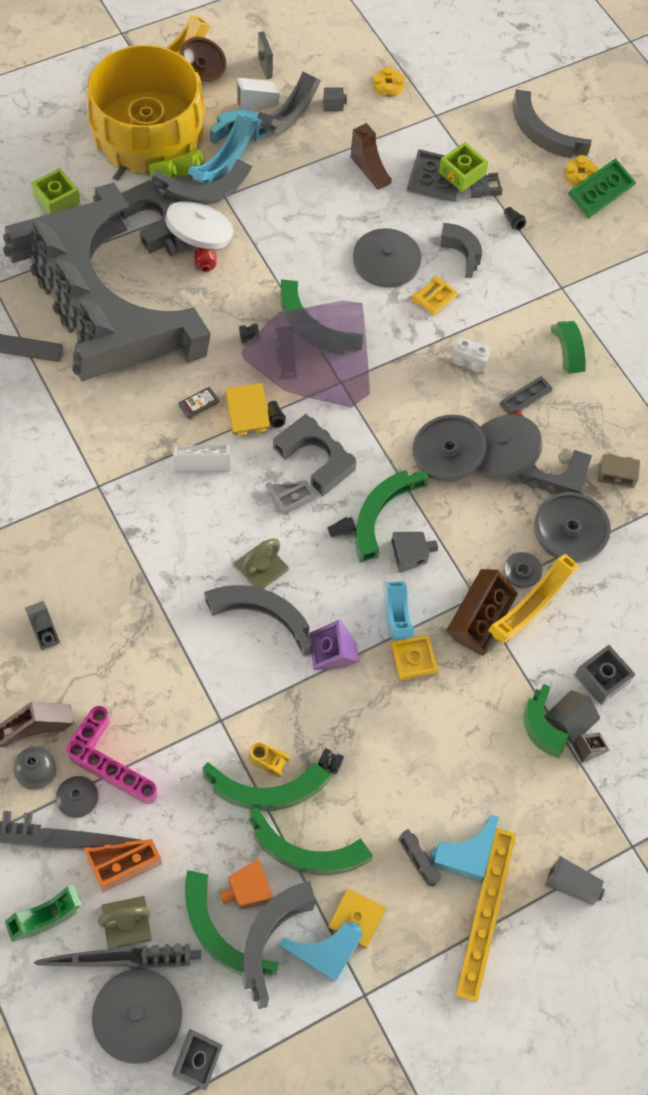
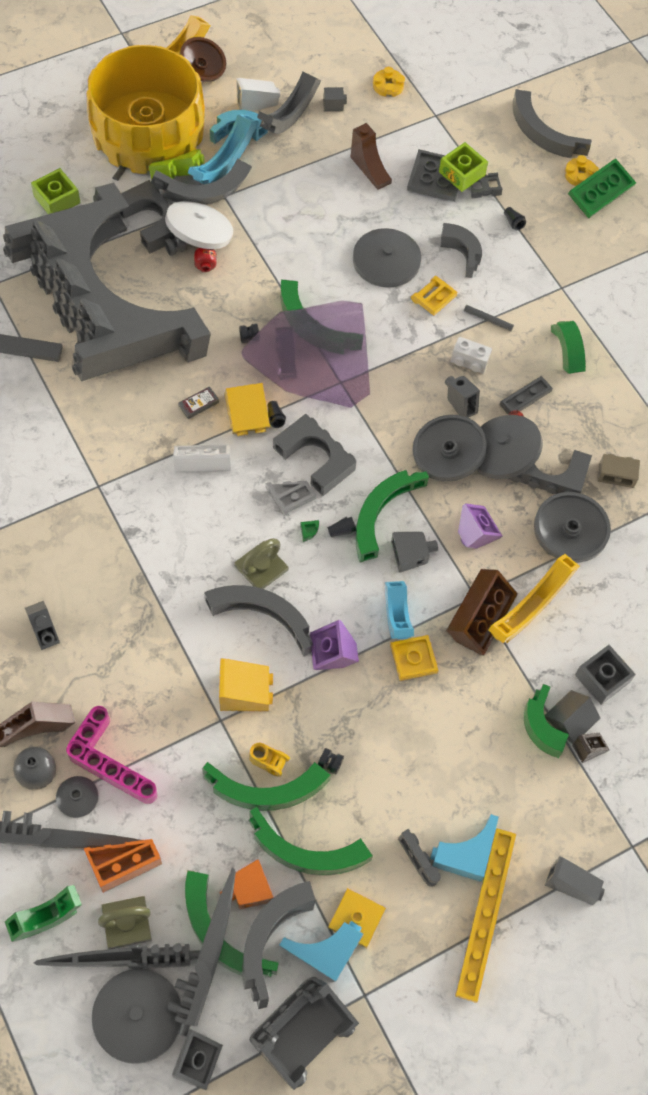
(199, 983): none -> dark grey piece
(244, 686): none -> yellow slope
(265, 55): dark grey plate -> none
(302, 1029): none -> dark grey windscreen
(309, 529): none -> green tile
(463, 395): none -> dark grey torso
(477, 526): none -> medium lavender slope
(499, 322): none -> dark grey bar
(523, 562): dark grey dish -> none

